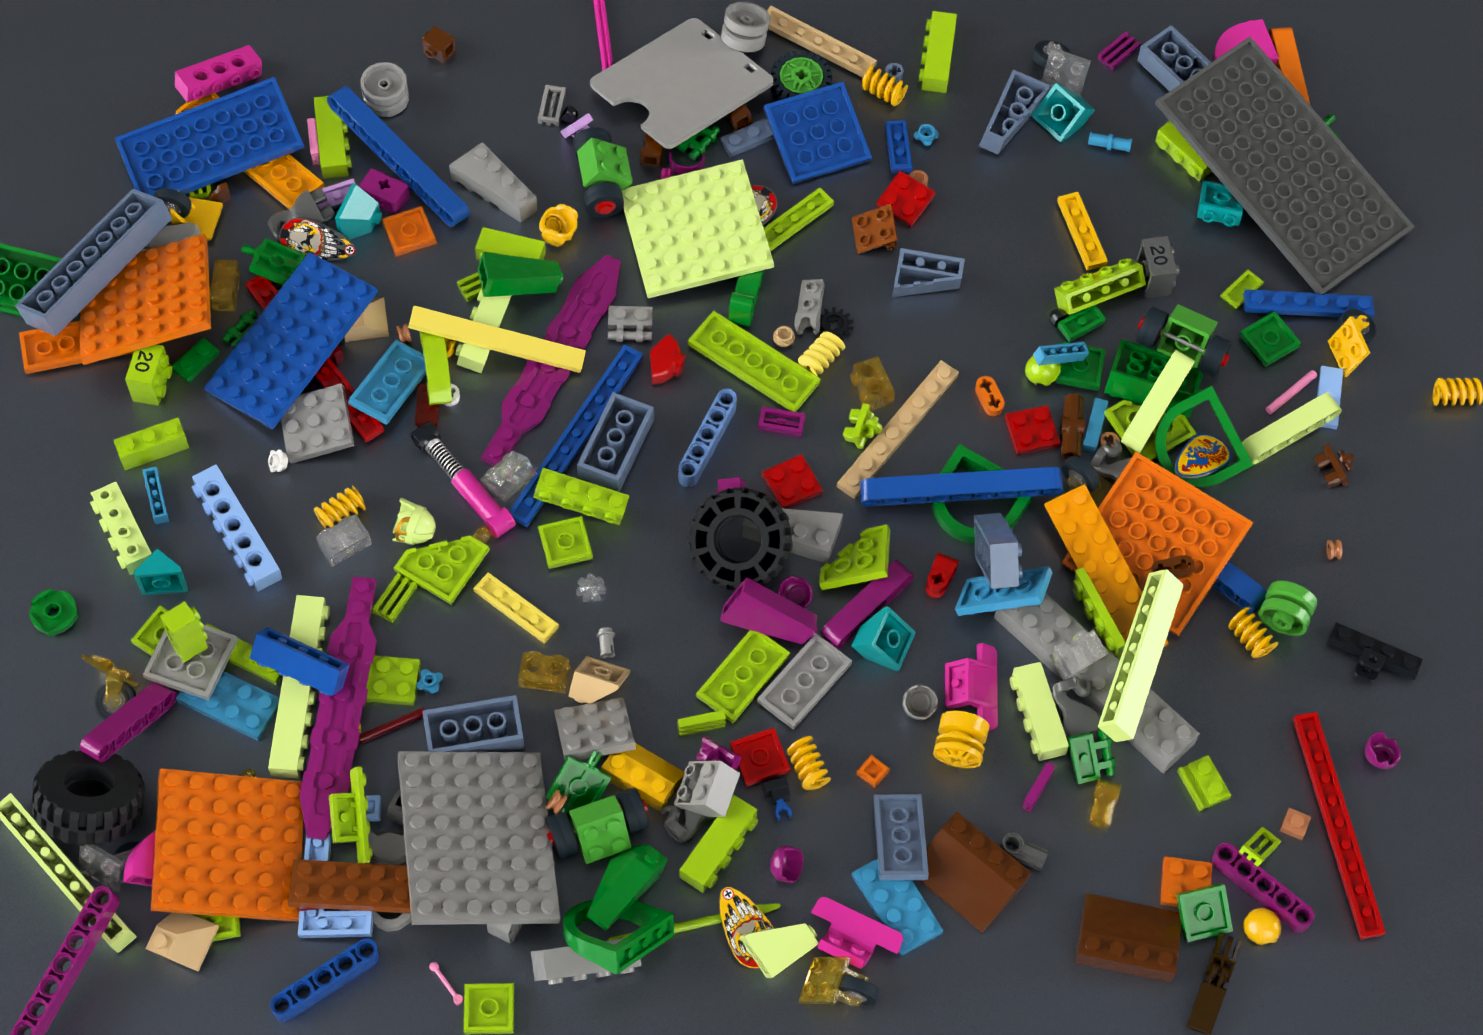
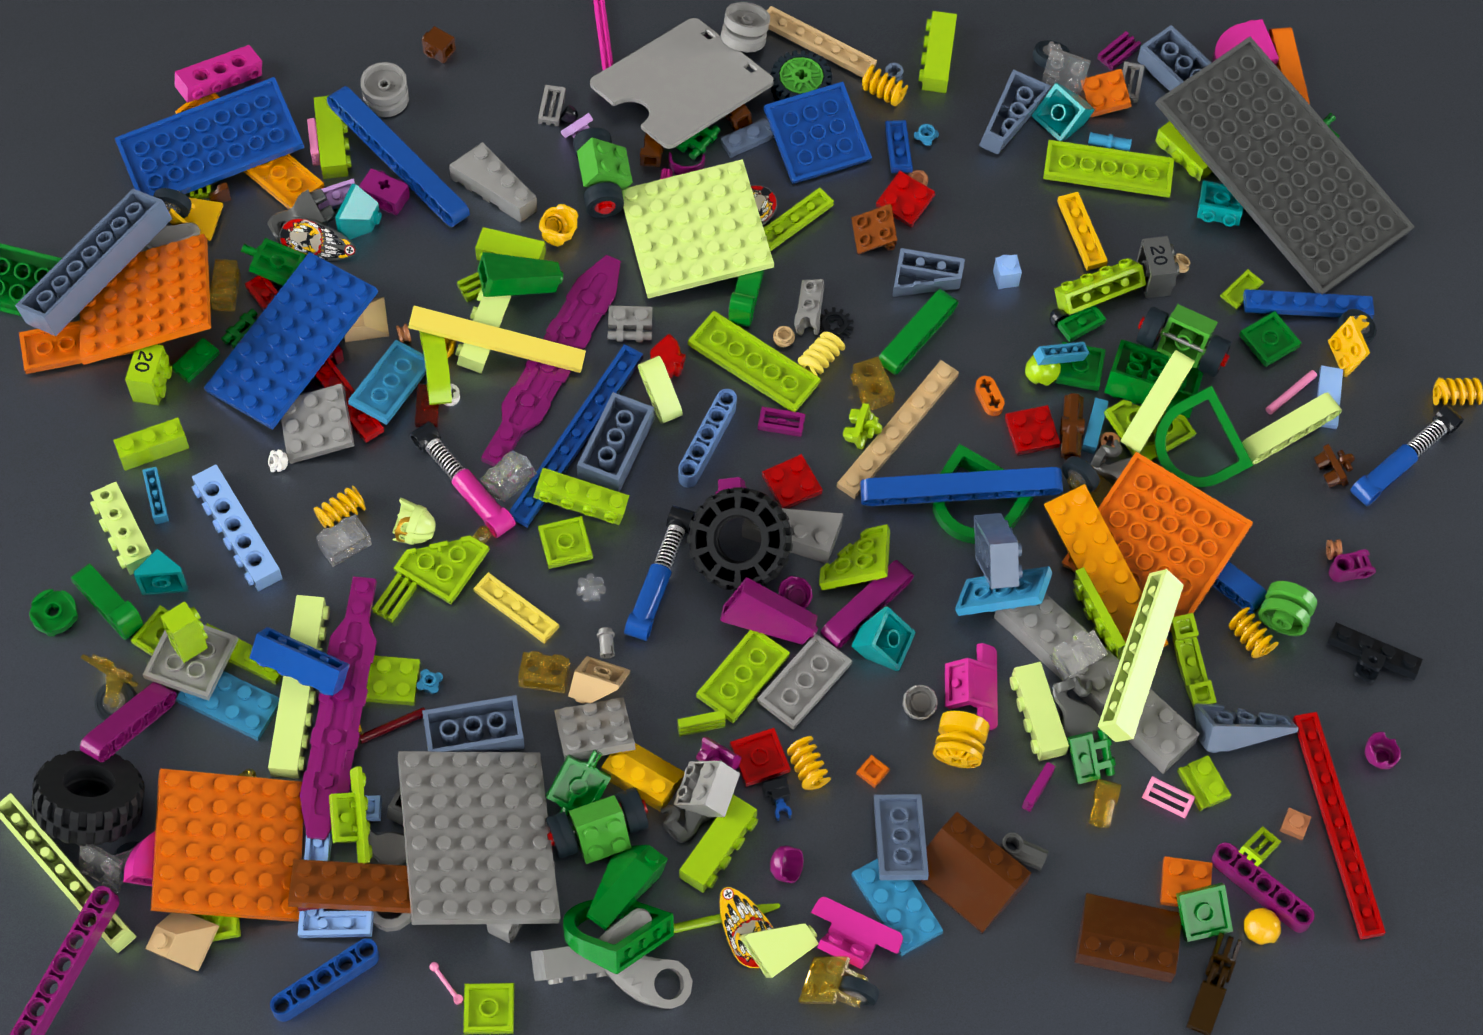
(116, 611): none -> green beam
(409, 231): orange tile -> none
(556, 801): nougat bush -> none
(640, 976): none -> light grey animal
(641, 619): none -> piece
(660, 389): none -> yellowish green beam
(918, 331): none -> green beam
(941, 572): red piece -> none
(1007, 271): none -> light blue brick
(1107, 92): none -> orange plate
(1108, 168): none -> lime plate
(1133, 66): none -> light grey tile
(1174, 562): reddish brown beam -> none
(1183, 262): none -> tan plate
(1187, 806): none -> bright pink tile
(1190, 660): none -> lime slope
(1202, 456): shield -> none
(1233, 730): none -> sand blue wedge
(1355, 566): none -> magenta piece
(1370, 487): none -> piece

